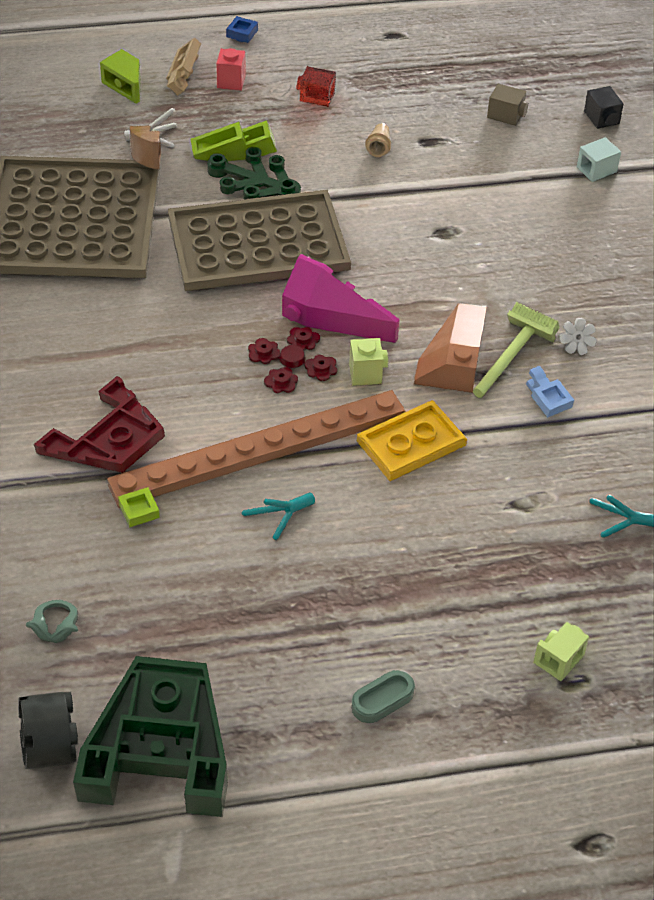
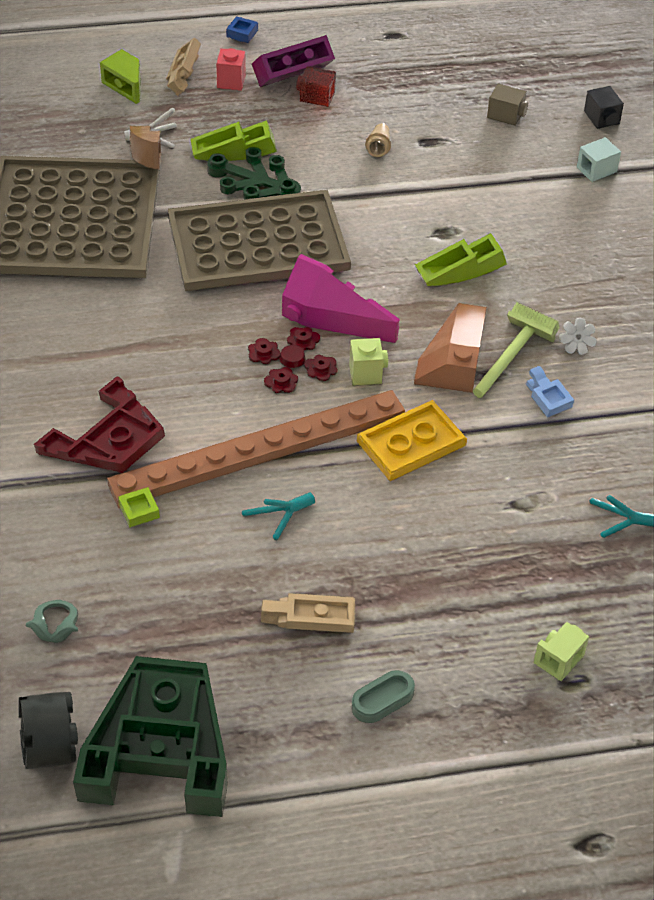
(292, 60): none -> magenta brick
(311, 612): none -> tan hinge
(462, 262): none -> lime slope

